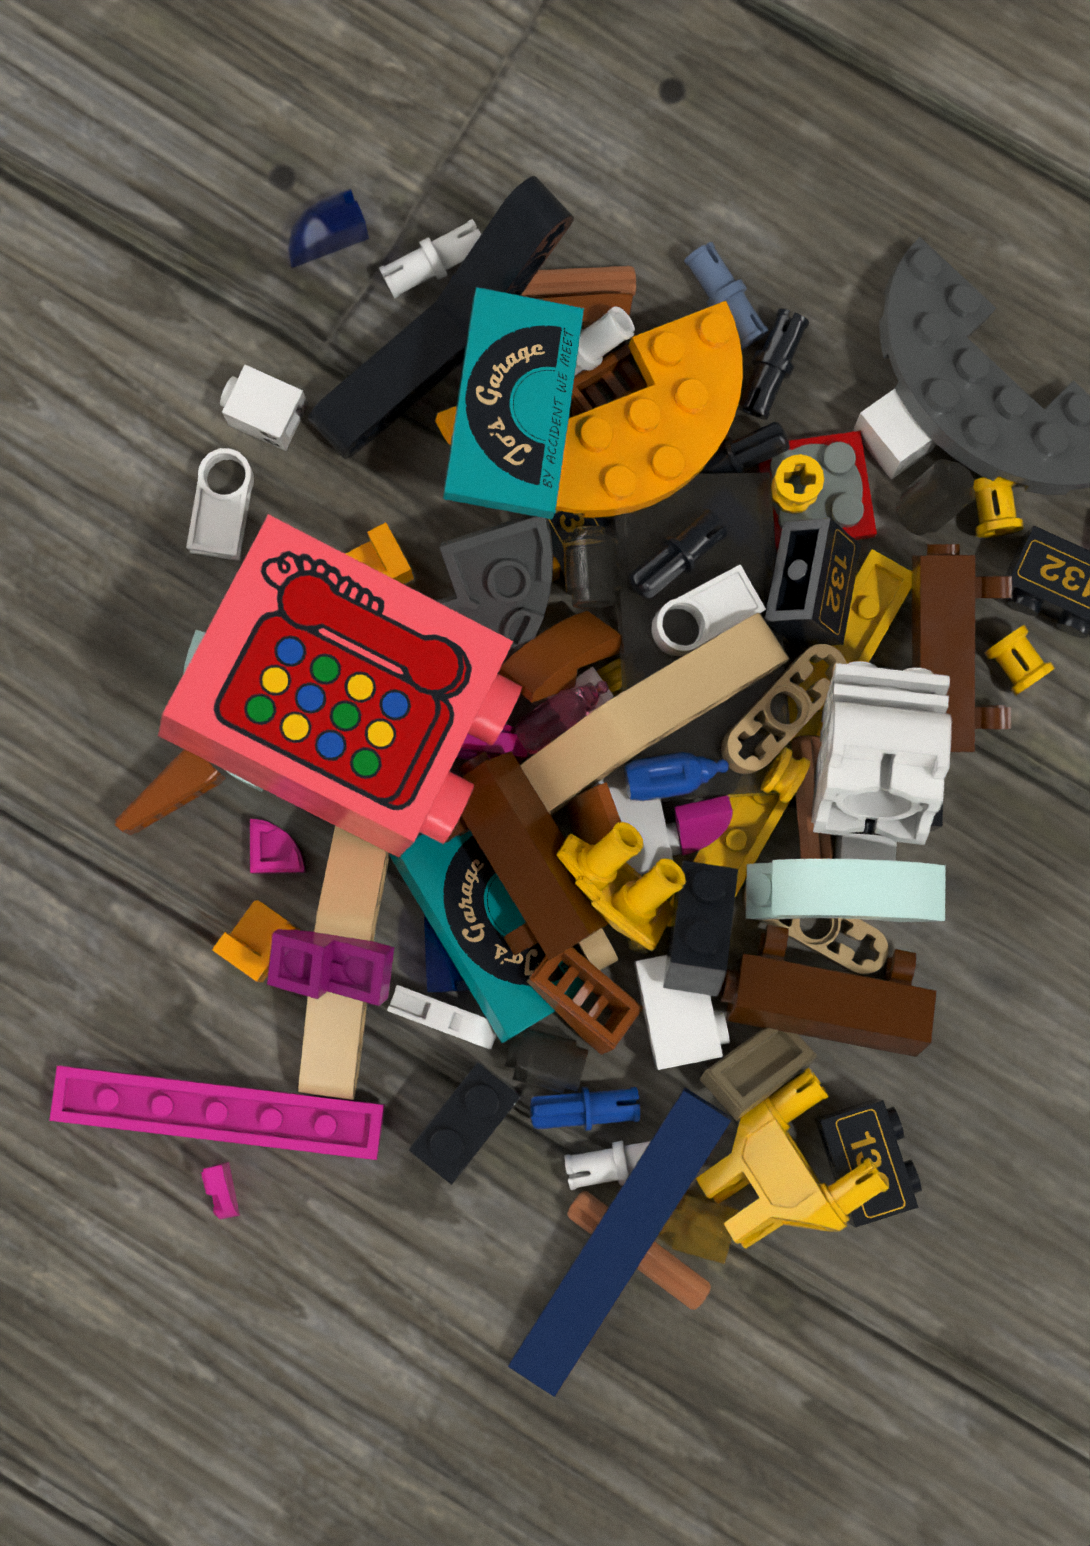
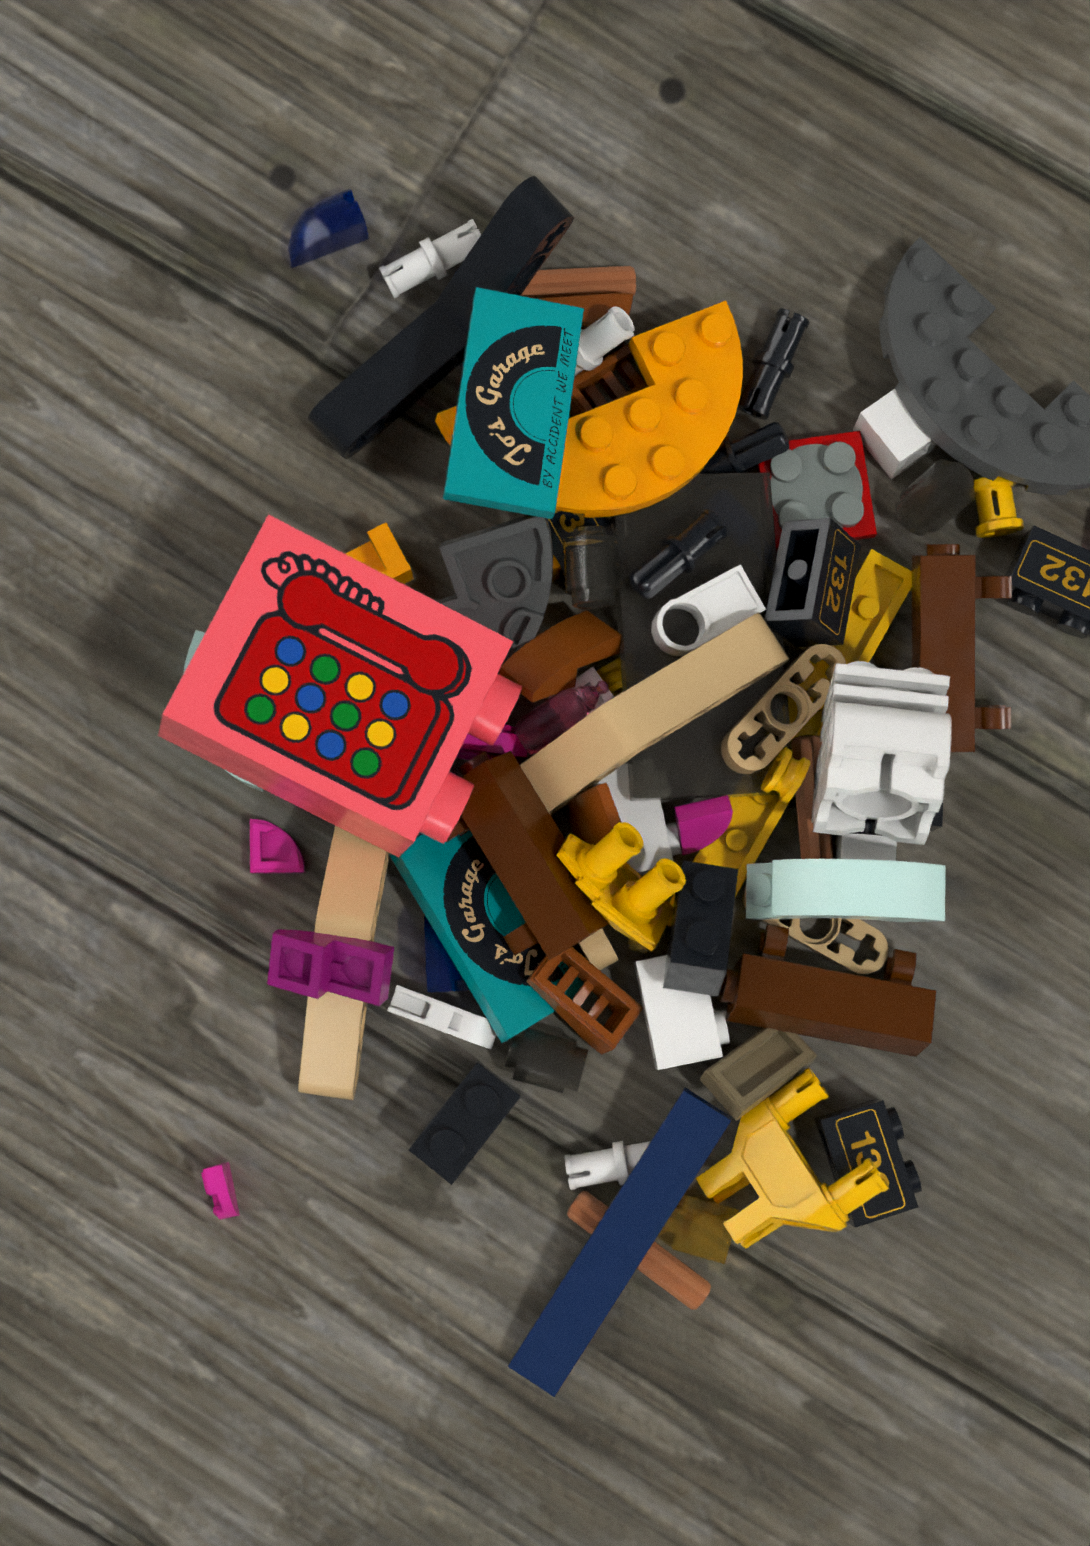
(174, 787): dark orange slope -> none
(217, 1112): dark pink plate -> none
(219, 519): white piece -> none
(251, 939): light orange panel -> none
(263, 406): white brick -> none
(585, 1108): blue axle -> none
(669, 775): blue piece -> none
(721, 287): sand blue pin -> none
(810, 476): yellow bush -> none
(1021, 645): yellow bush -> none

